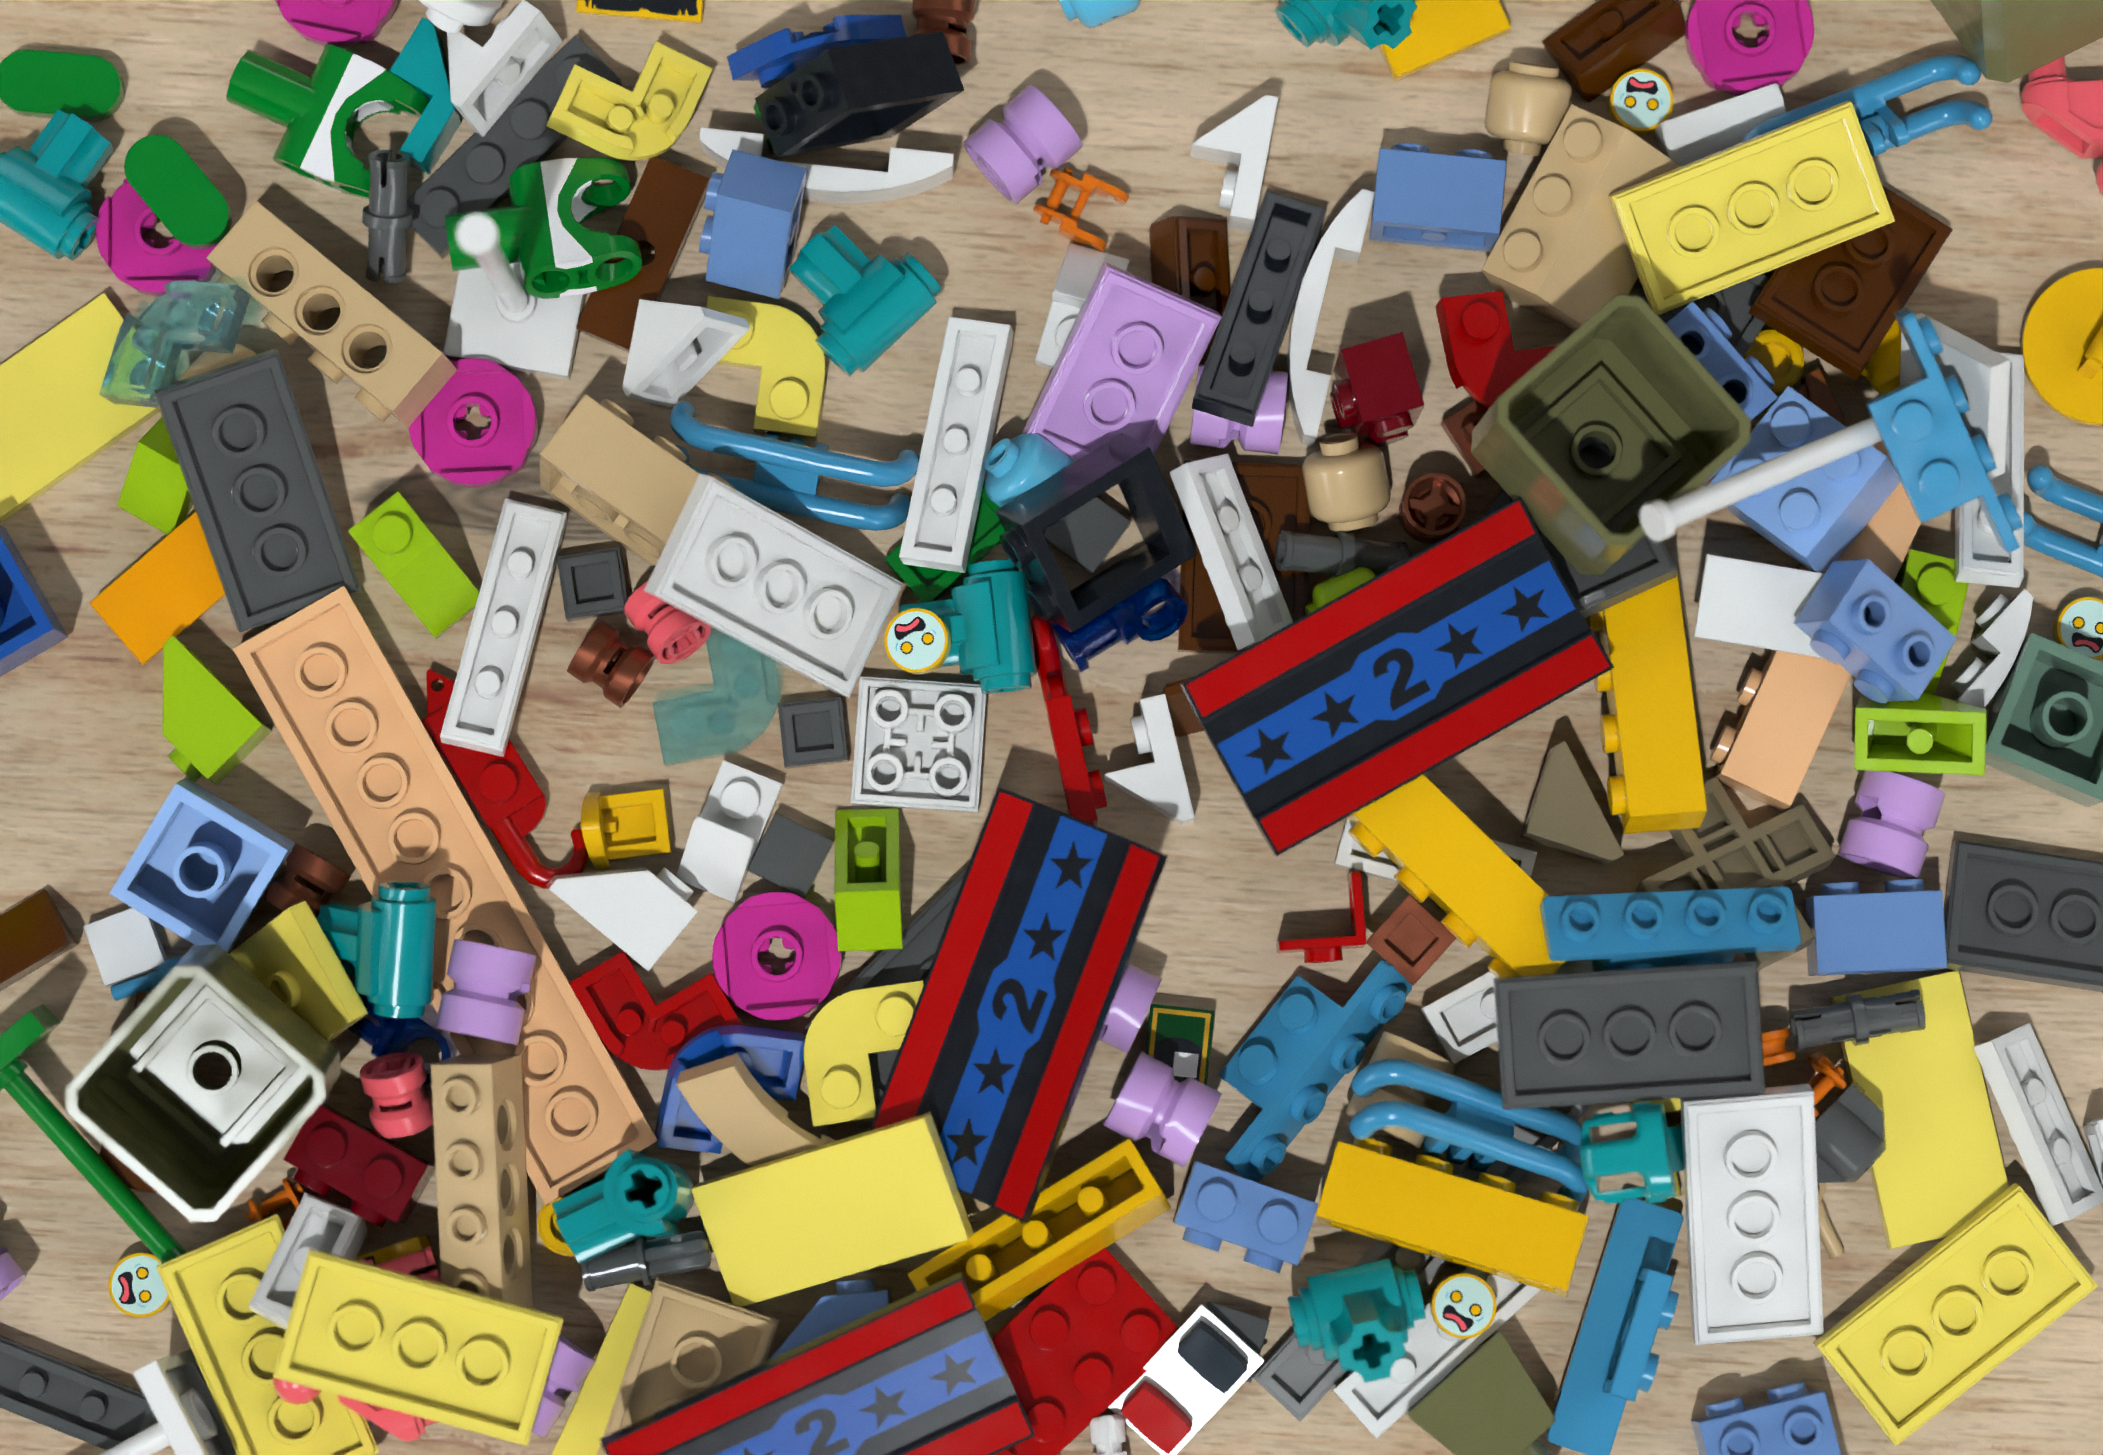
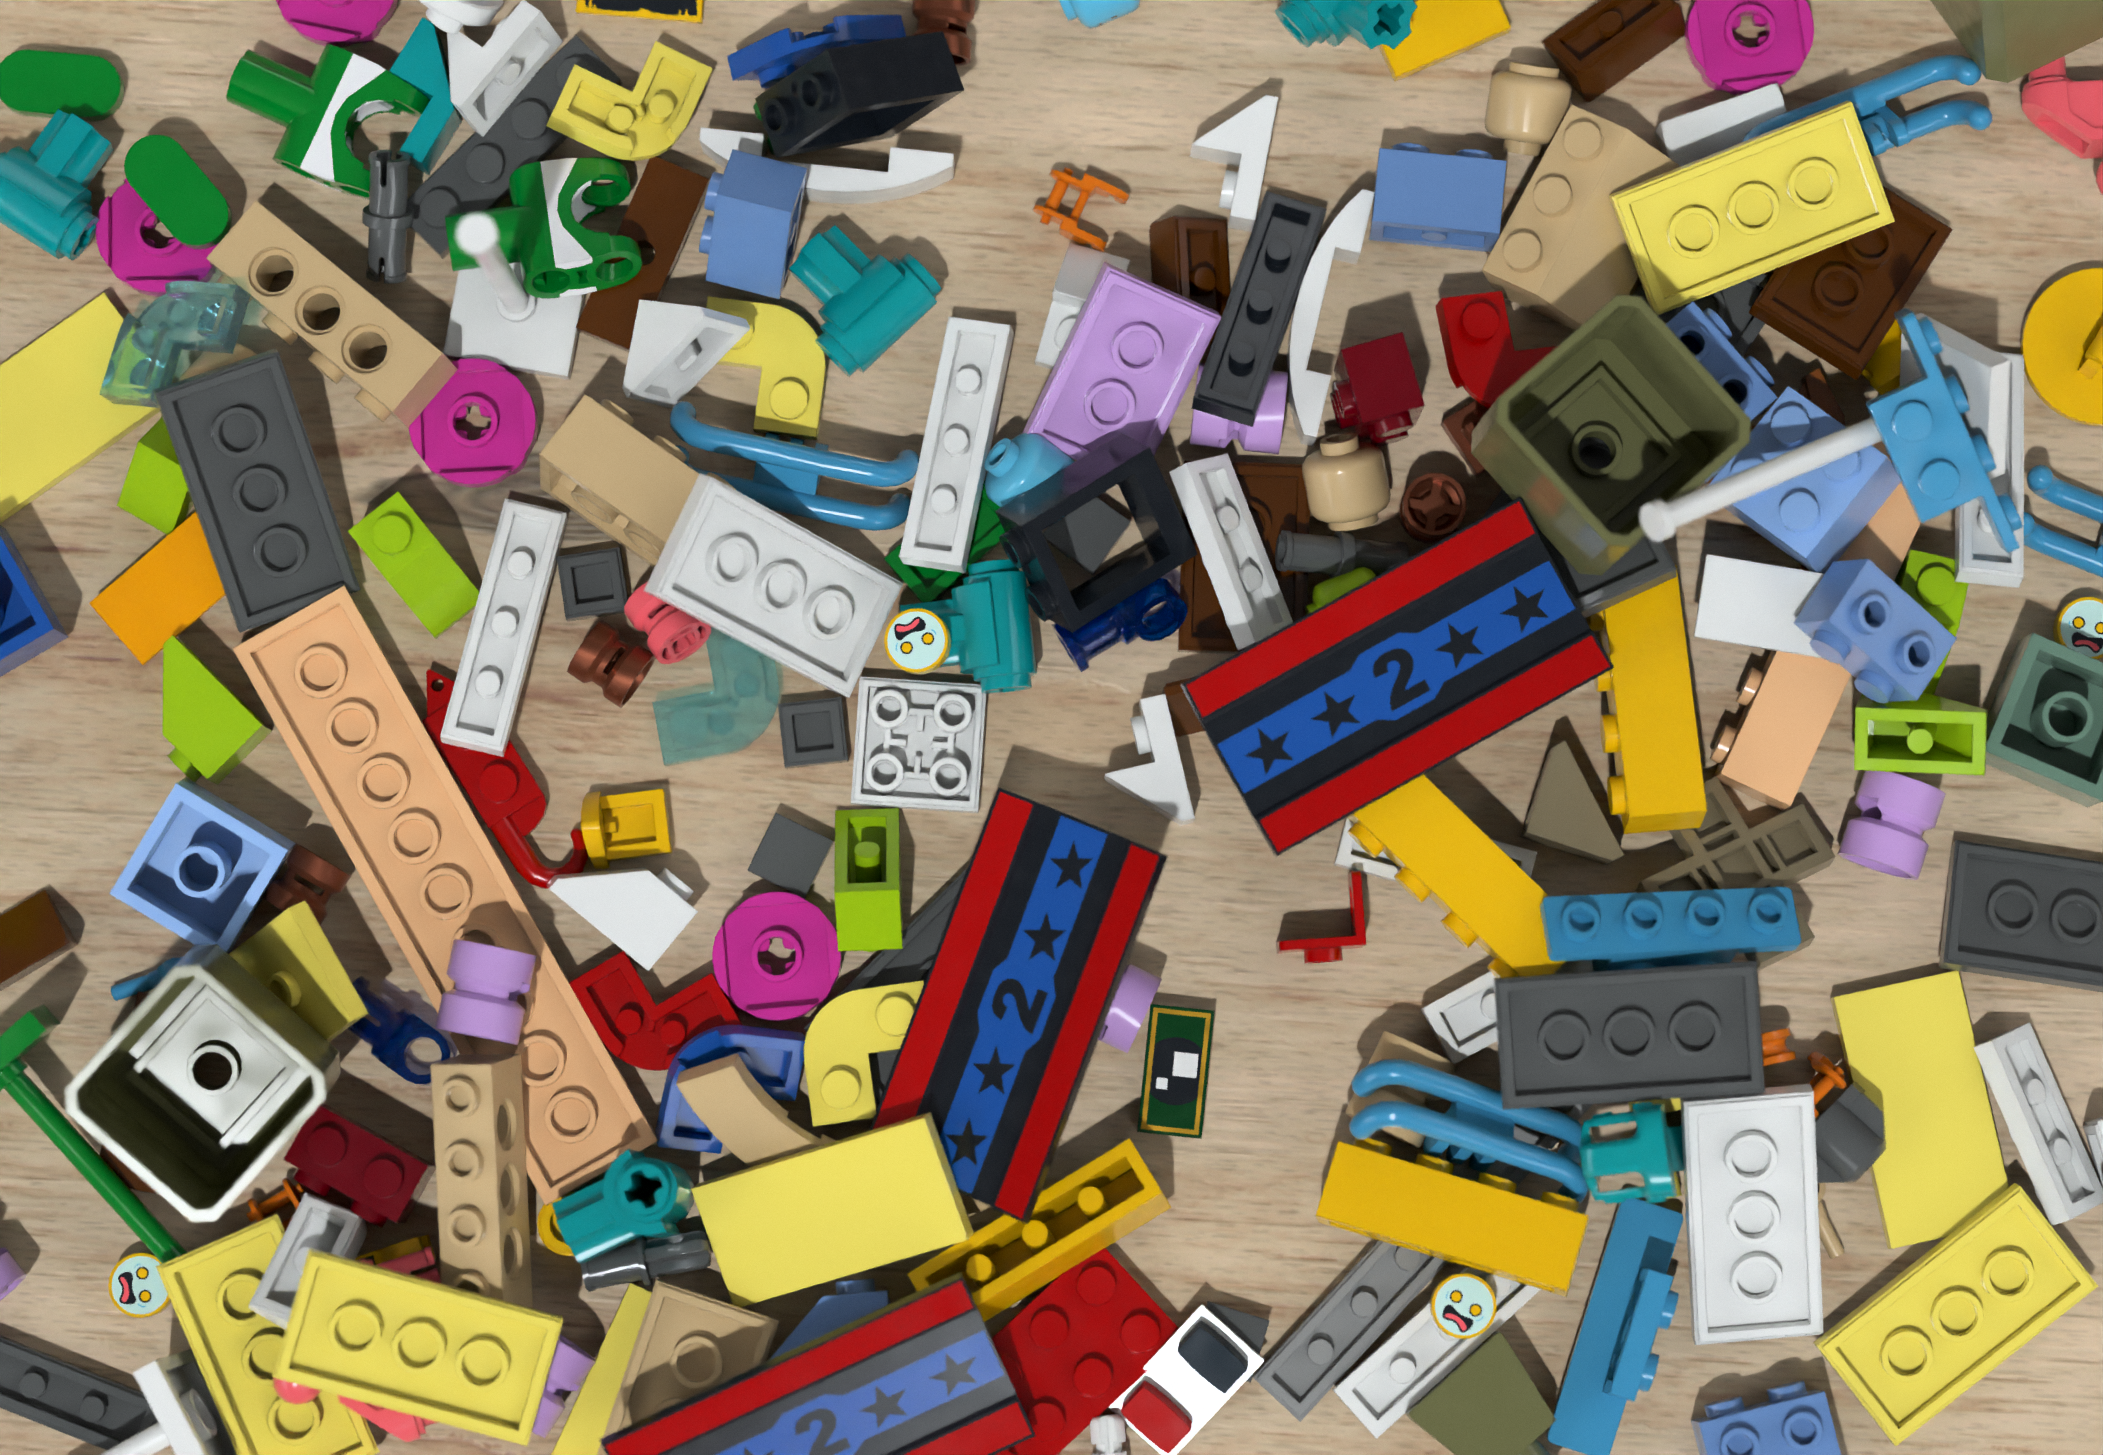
(125, 946): white tile -> none
(387, 946): teal piece -> none
(397, 1094): coral wheel -> none
(728, 831): white slope -> none
(1023, 144): lavender wheel -> none
(1068, 728): red plate -> none
(1162, 1109): lavender wheel -> none
(1246, 1214): medium blue brick -> none
(1300, 1058): dark azure bracket -> none
(1359, 1316): teal piece -> none
(1411, 940): copper tile -> none
(1640, 101): tile -> none
(1780, 358): yellow tile -> none
(1857, 1019): dark grey pin -> none
(1875, 930): medium blue brick -> none
(2000, 640): white slope -> none

